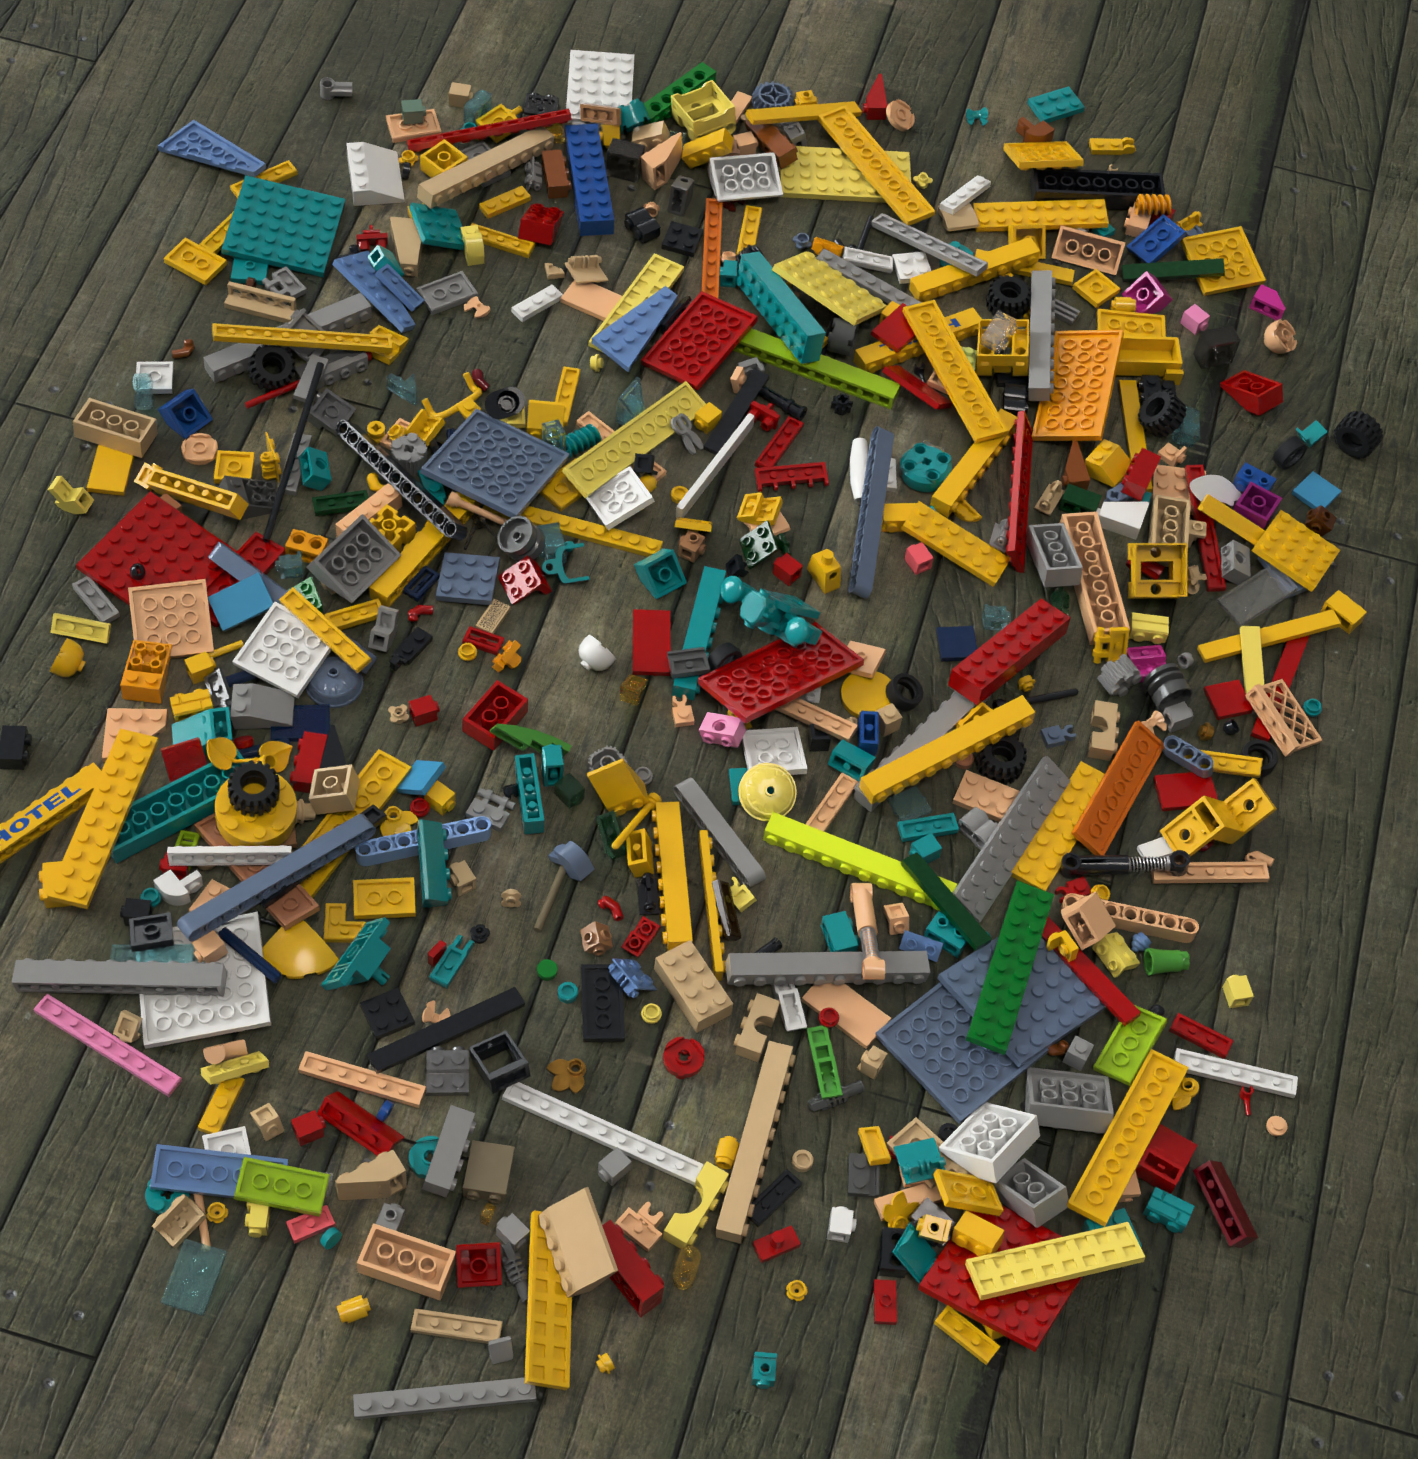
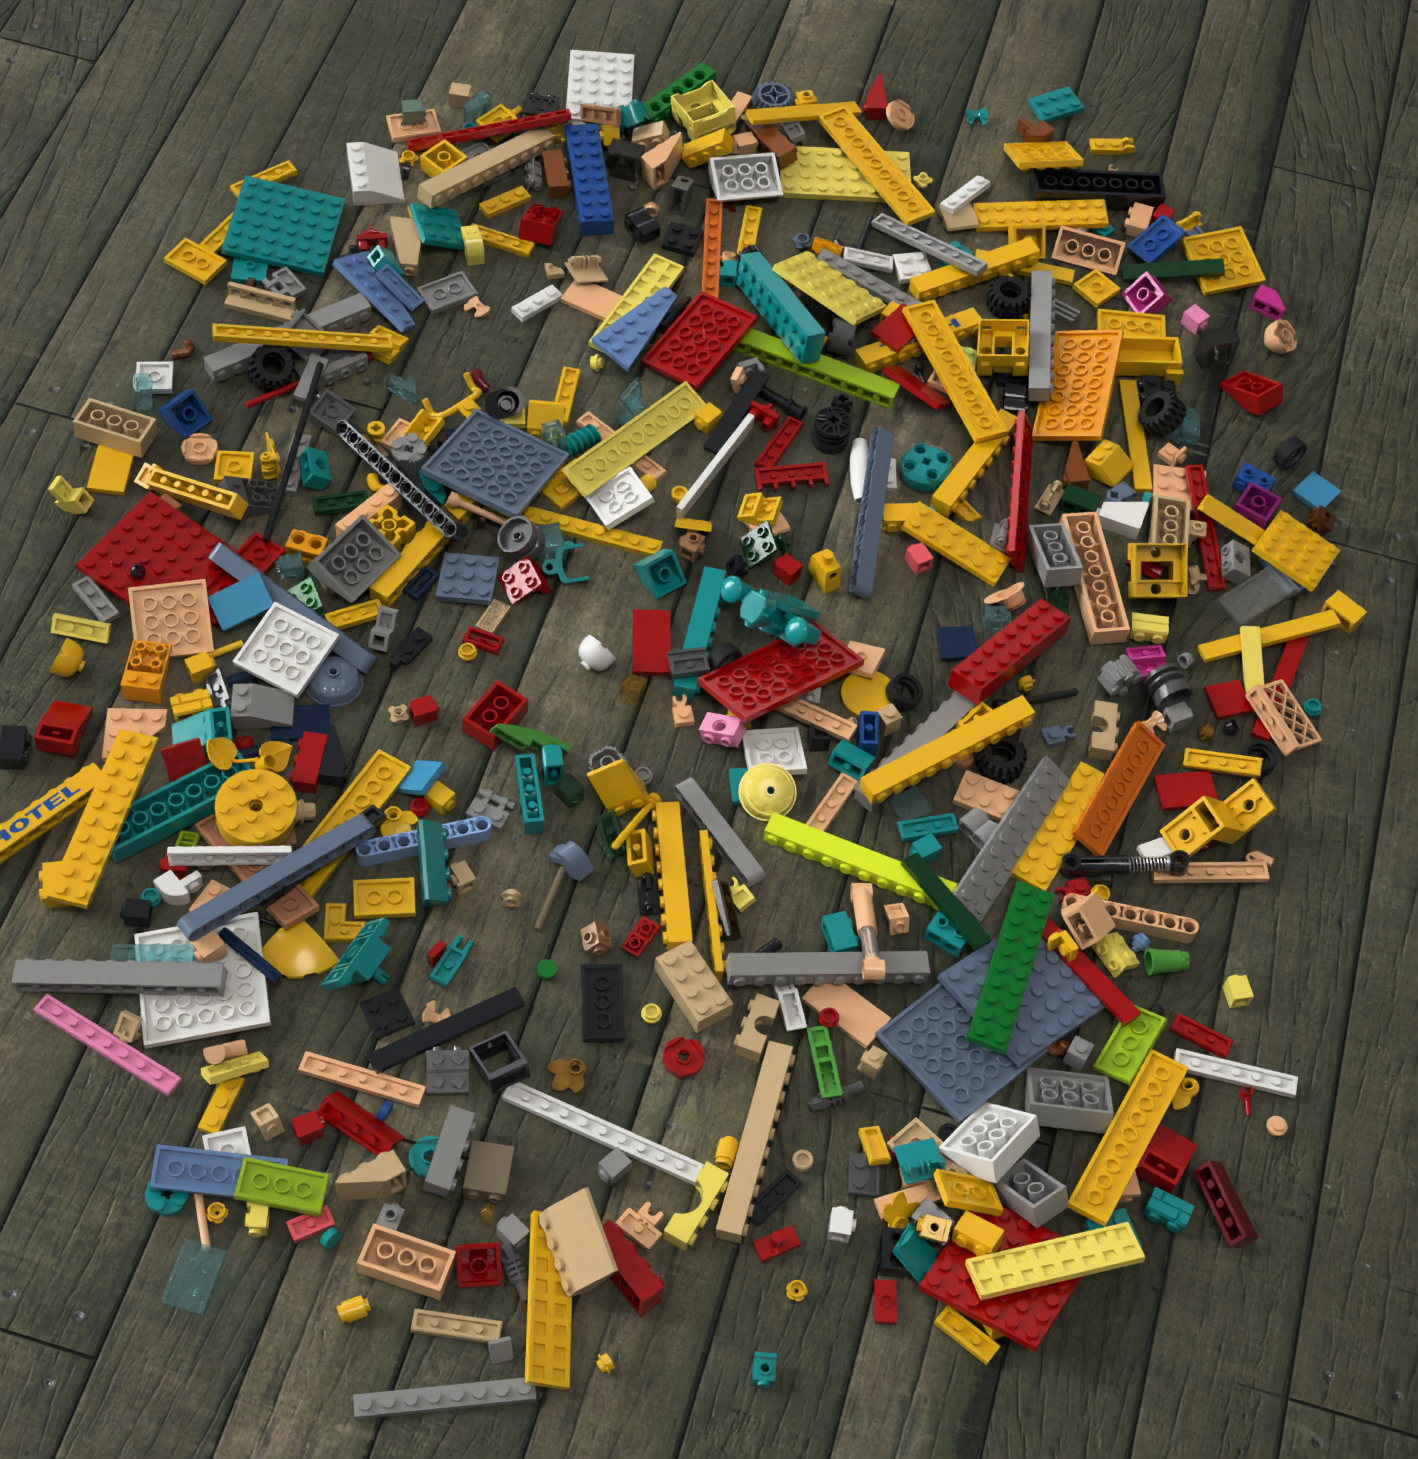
(62, 728): none -> red slope
(151, 932): black plate -> none
(179, 1220): tan bracket -> none
(207, 147): medium blue wing -> none
(249, 774): black tyre -> none
(325, 630): yellow tile -> none
(330, 88): light grey piece -> none
(334, 789): tan brick -> none
(396, 431): yellow plate -> none
(420, 610): red arm -> none
(479, 938): black plate -> none
(508, 657): light orange piece -> none
(511, 789): black hinge -> none
(567, 992): teal tile -> none
(613, 905): red arm -> none
(631, 976): medium blue hinge -> none
(644, 464): black panel -> none
(685, 1268): clear yellow plate -> none
(687, 435): light grey piece -> none
(831, 430): none -> black wheel
(916, 942): medium blue hinge -> none
(998, 332): clear brick -> none
(1011, 597): none -> light nougat piece
(1117, 644): yellow plate -> none
(1123, 304): yellow brick -> none
(1140, 473): red brick -> none
(1154, 203): light orange piece -> none
(1192, 764): sand blue beam -> none
(1217, 487): white sticker -> none
(1312, 433): teal bracket -> none
(1358, 434): black tyre -> none

